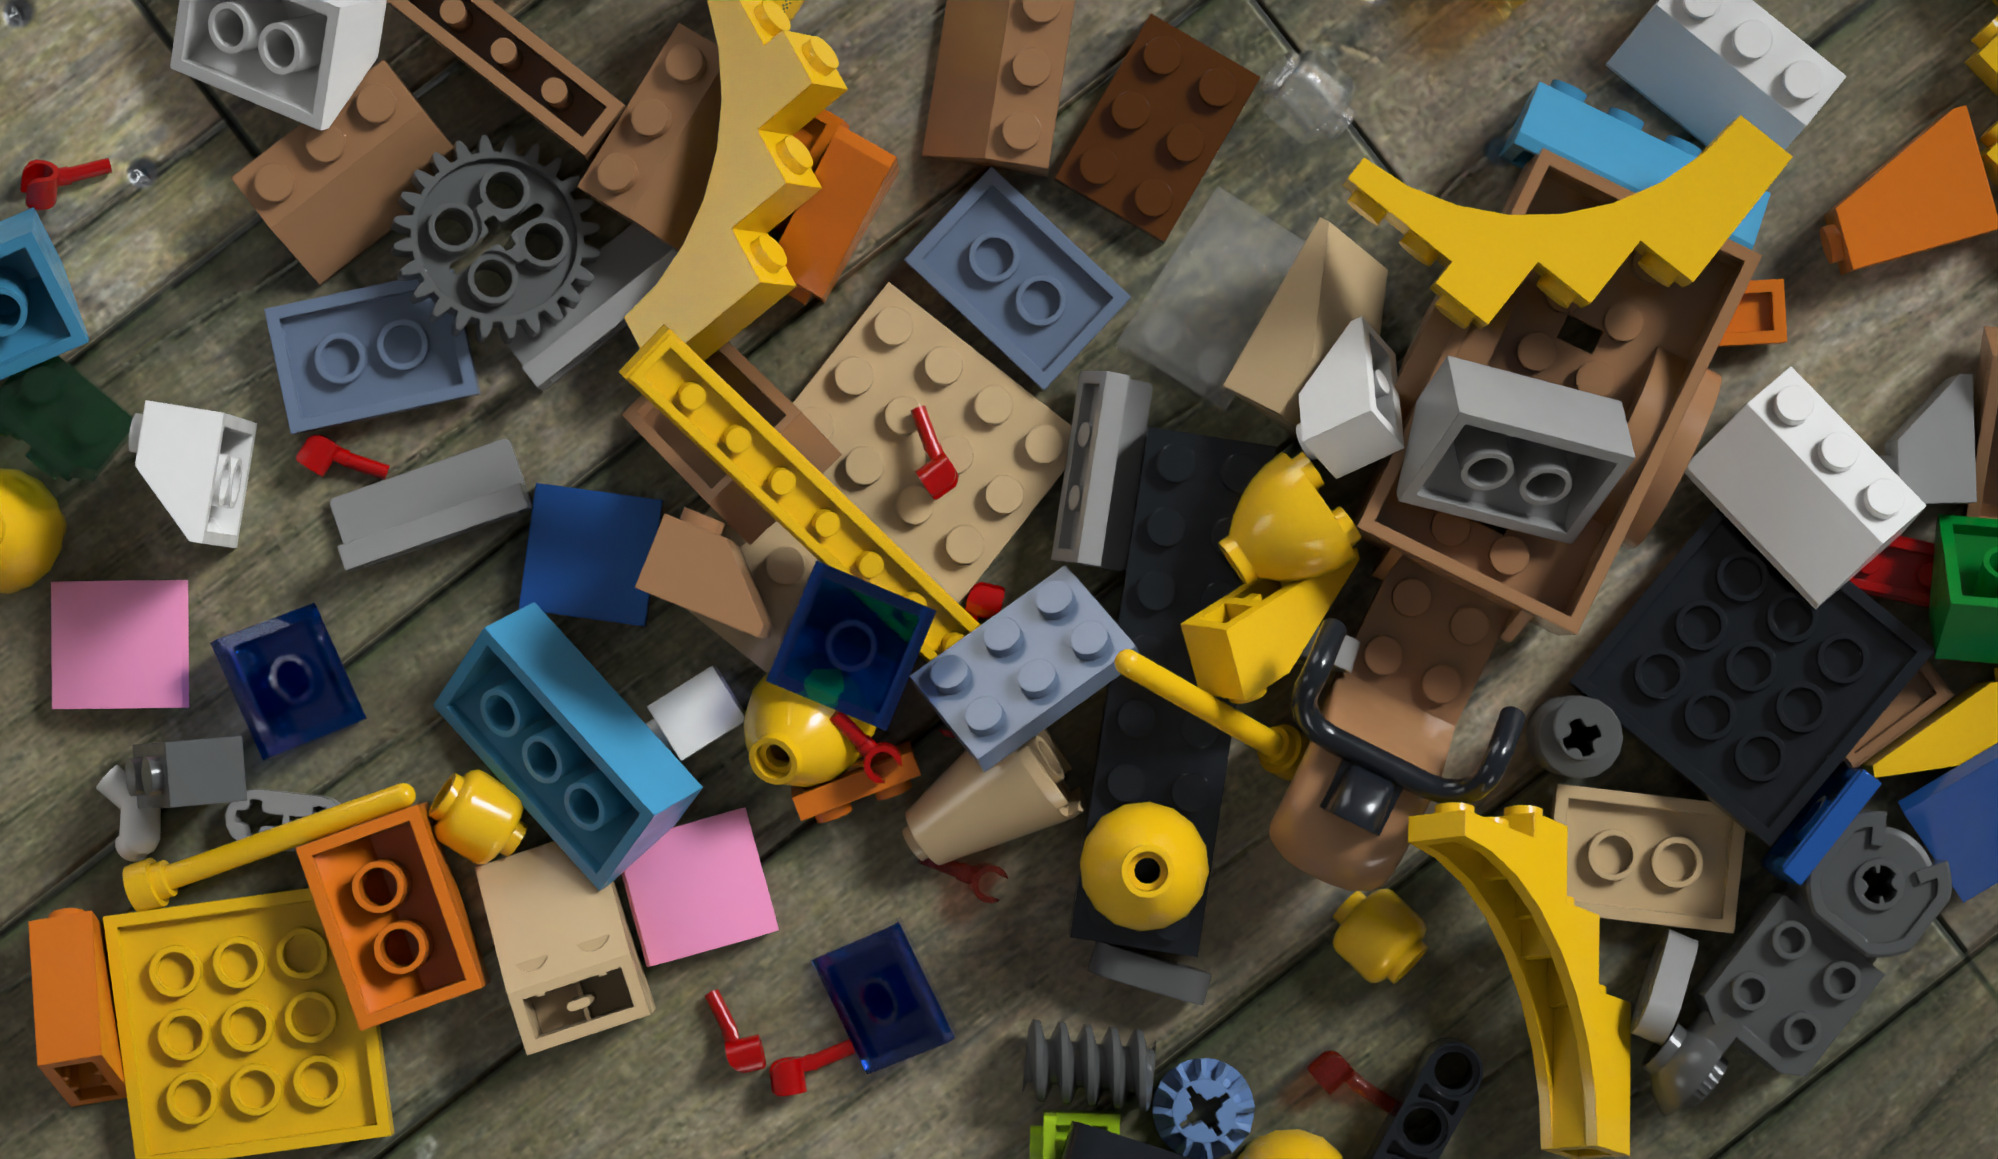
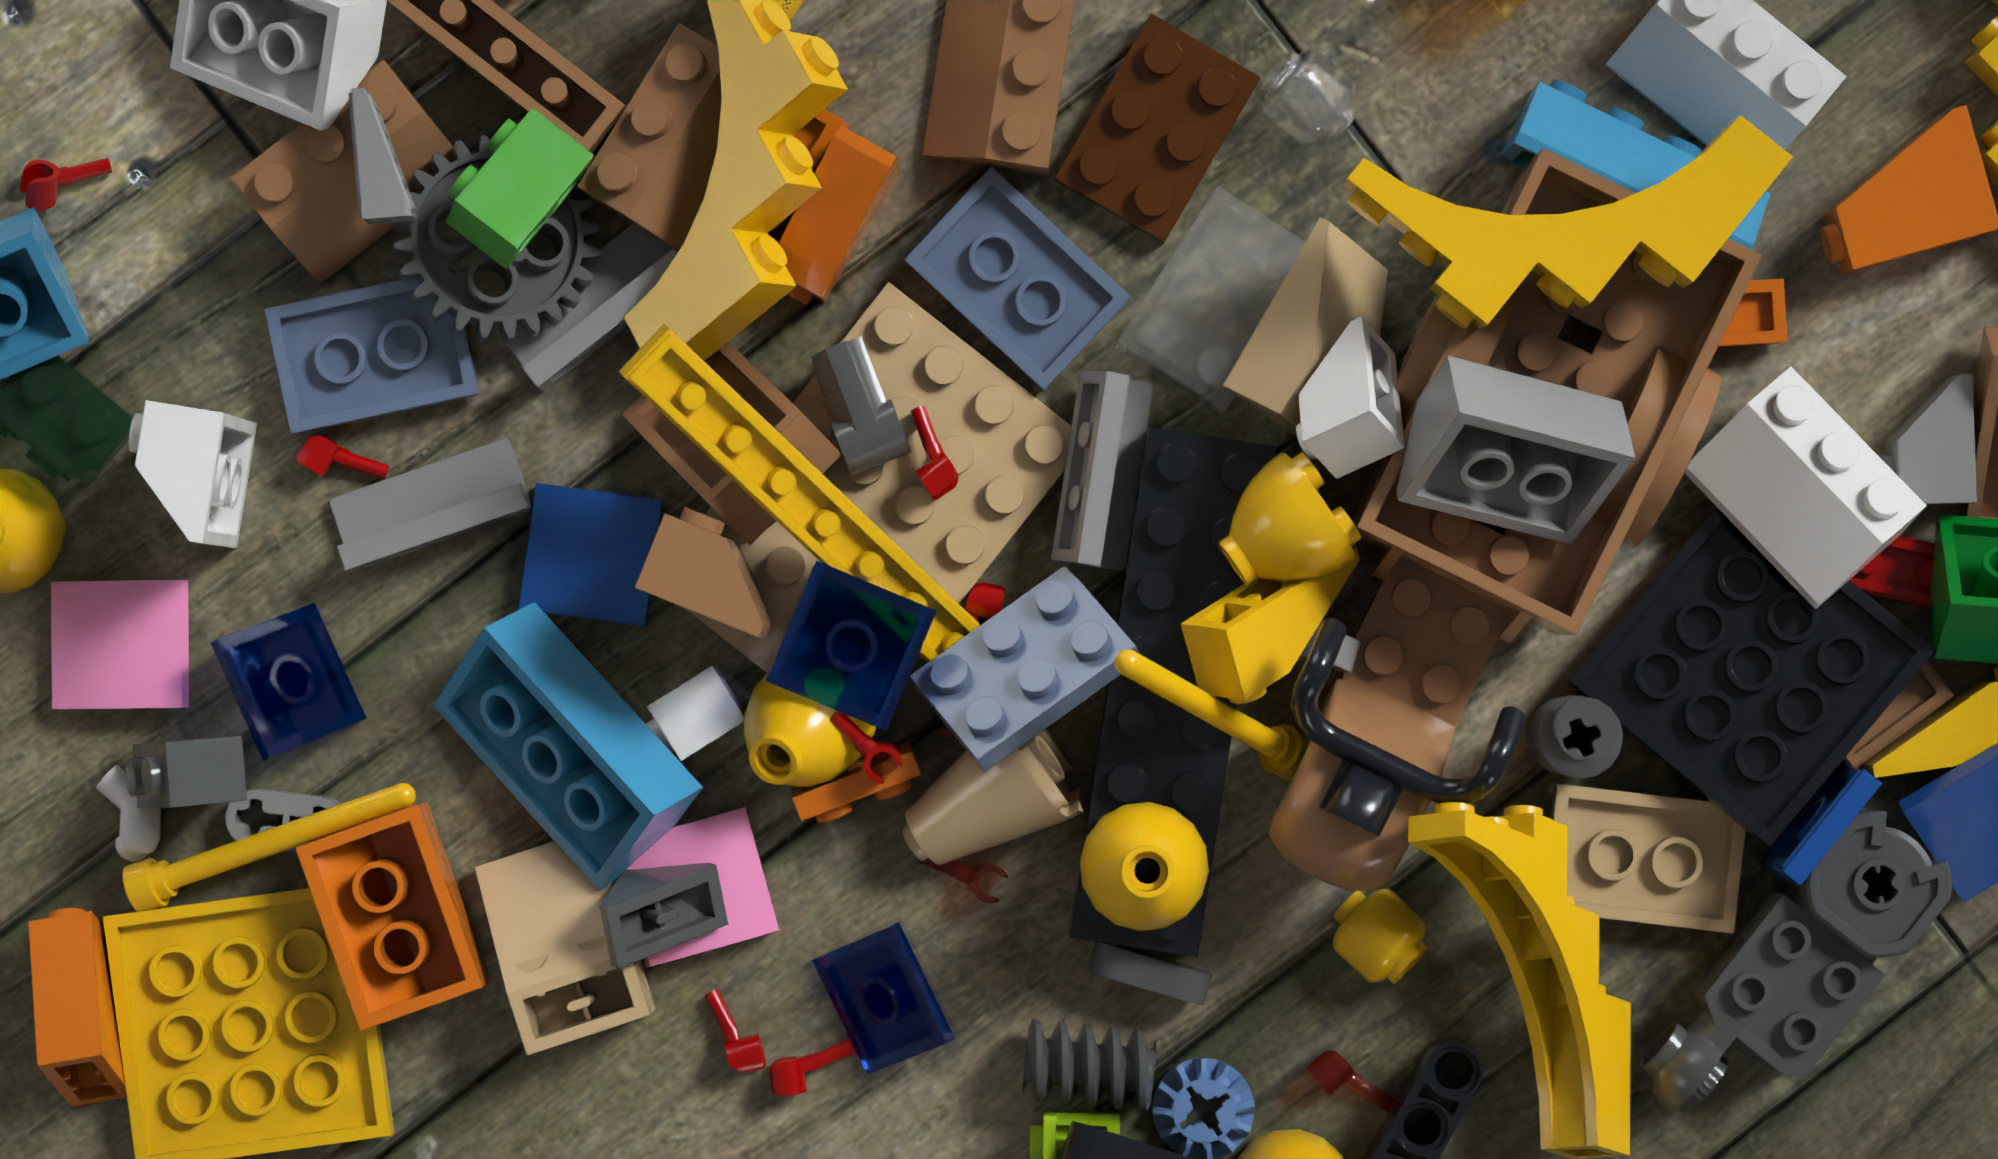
(378, 175): none -> light grey slope
(477, 817): yellow head -> none
(517, 187): none -> bright green brick
(660, 909): none -> dark grey slope
(863, 417): none -> dark grey piece
(1664, 987): light grey beam -> none

